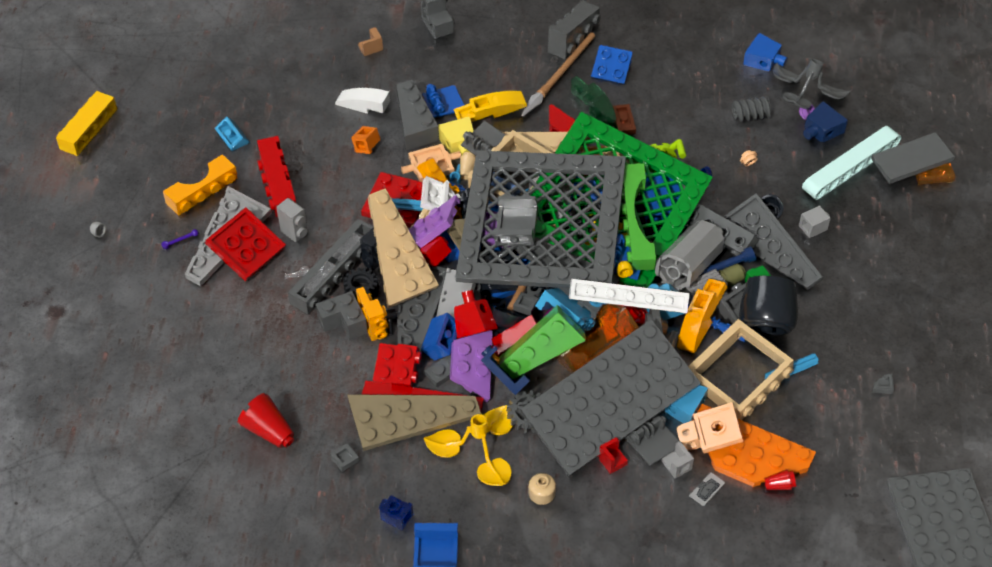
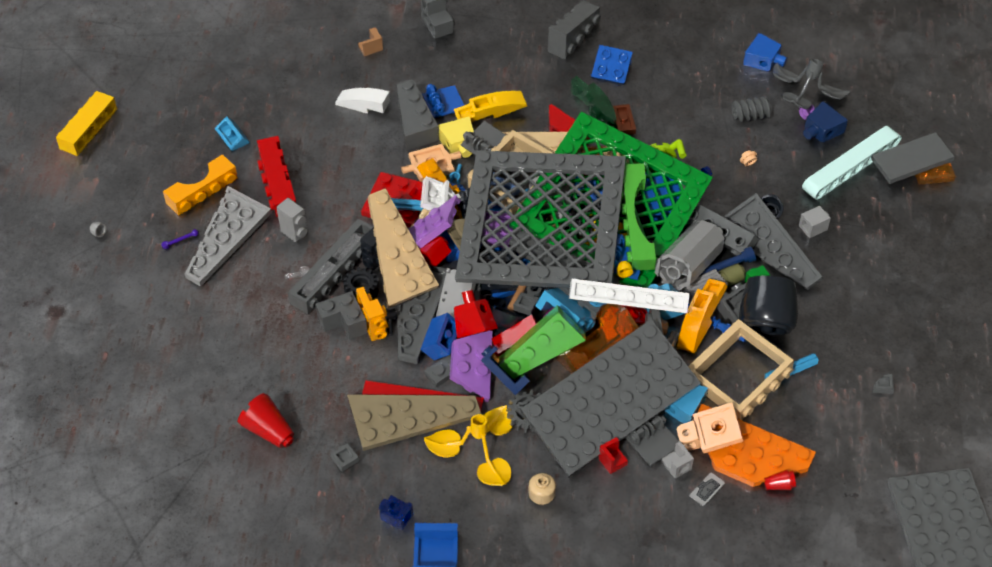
(245, 244): red plate -> none
(365, 139): orange brick -> none
(397, 364): red plate -> none
(466, 164): tan cone -> none
(516, 221): dark grey panel -> none
(537, 98): medium nougat piece -> none

